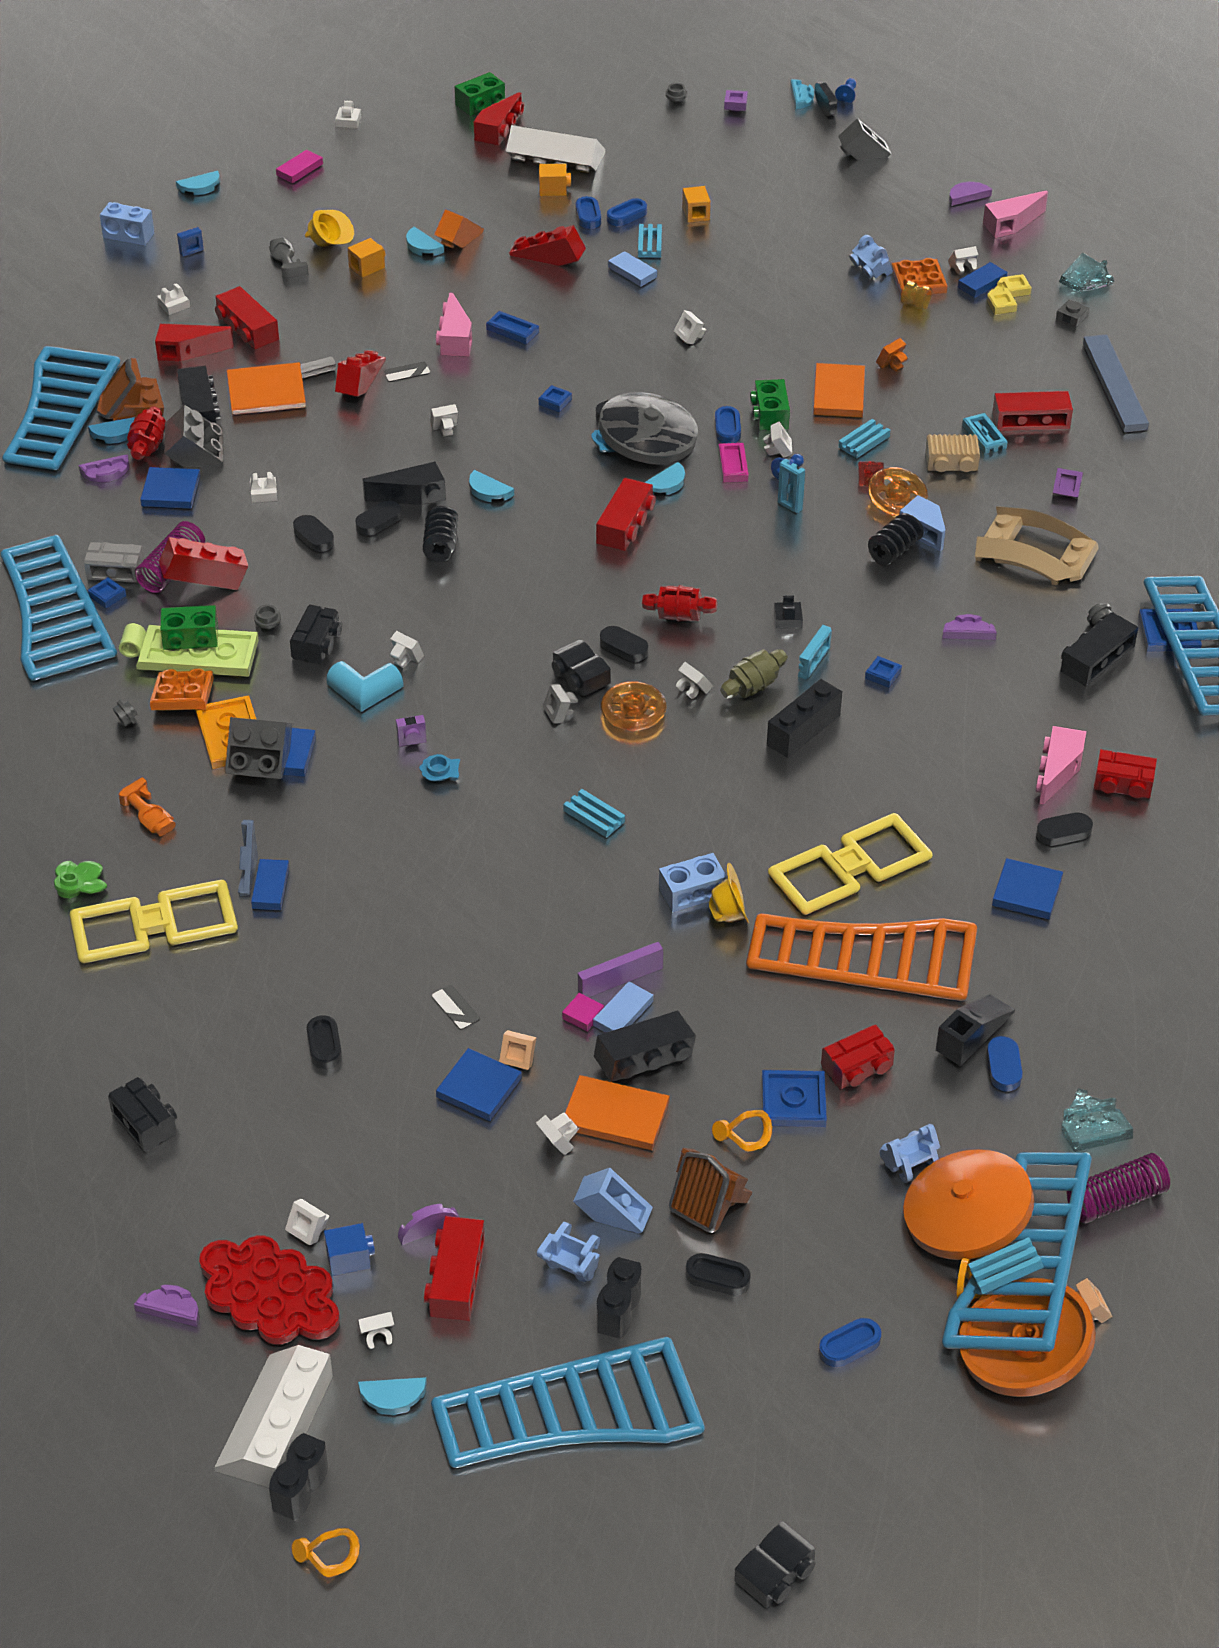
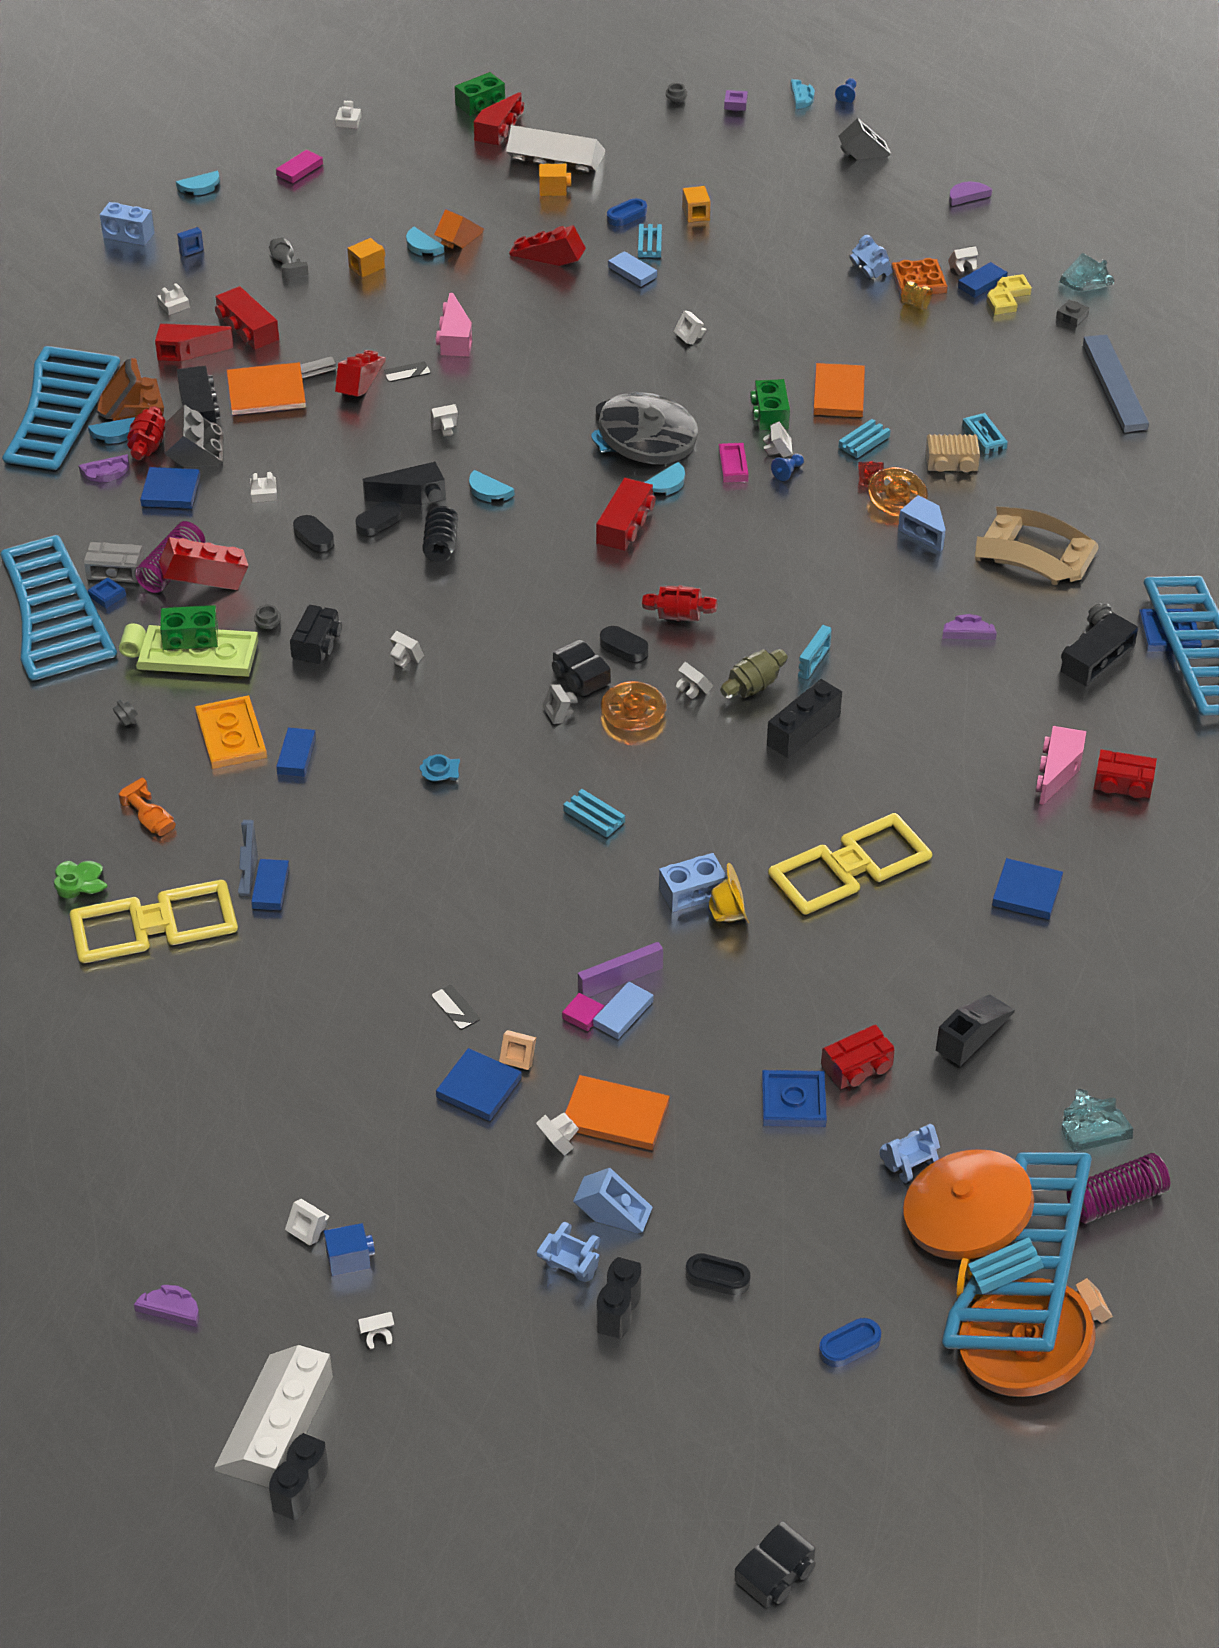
(143, 1113): black brick -> none
(182, 690): orange tile -> none
(258, 747): dark grey slope -> none
(269, 1289): red plate -> none
(303, 1551): light orange piece -> none
(324, 1042): black tile -> none
(330, 228): yellow piece -> none
(367, 690): medium azure brick -> none
(394, 1395): medium azure tile -> none
(411, 730): medium lavender plate -> none
(425, 1222): medium lavender tile -> none
(455, 1268): red brick -> none
(512, 327): blue tile -> none
(555, 398): blue tile -> none
(588, 212): blue tile -> none
(589, 1433): dark azure bar -> none
(644, 1046): black brick -> none
(705, 1190): dark orange piece -> none
(723, 1130): light orange piece -> none
(727, 424): blue tile -> none
(788, 613): black tile -> none
(794, 489): medium azure tile -> none
(825, 98): black tile -> none
(878, 931): orange bar -> none
(883, 671): blue tile -> none
(893, 355): orange tile -> none
(895, 538): black piece -> none
(1004, 1063): blue tile -> none
(1013, 214): bright pink slope -> none
(1032, 411): red brick -> none
(1064, 829): black tile -> none
(1067, 483): medium lavender plate -> none

